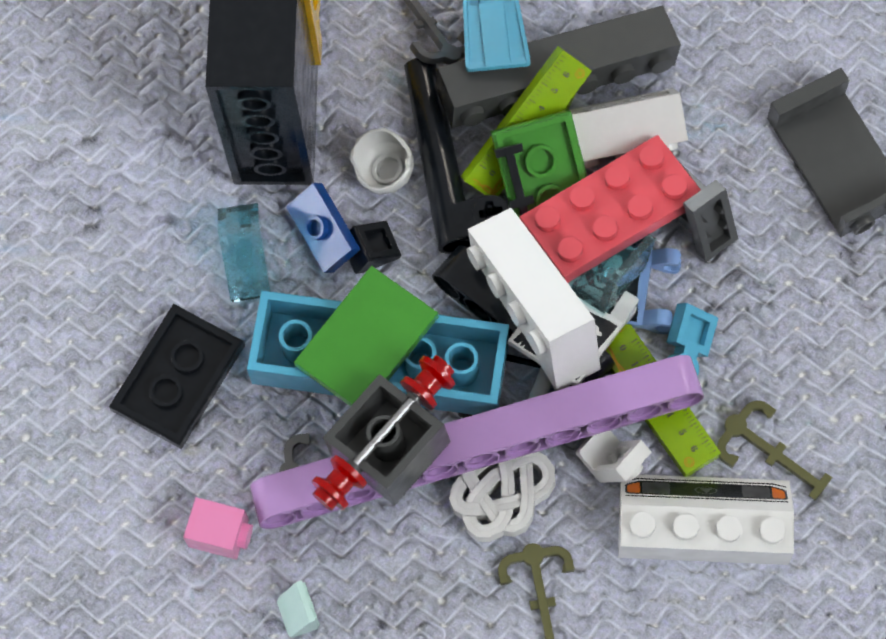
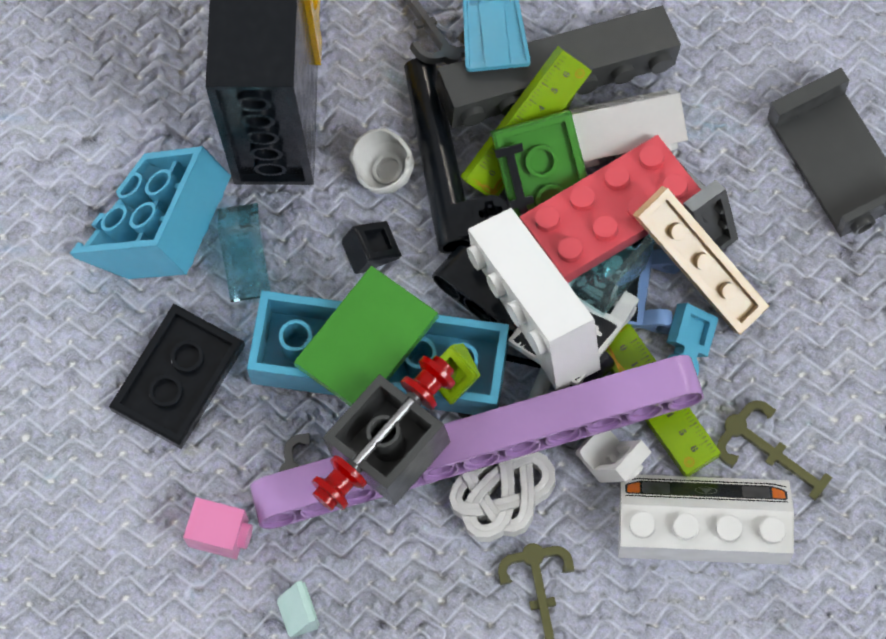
(158, 215): none -> medium azure wedge
(323, 228): plate -> none
(464, 371): none -> lime slope
(700, 260): none -> plate

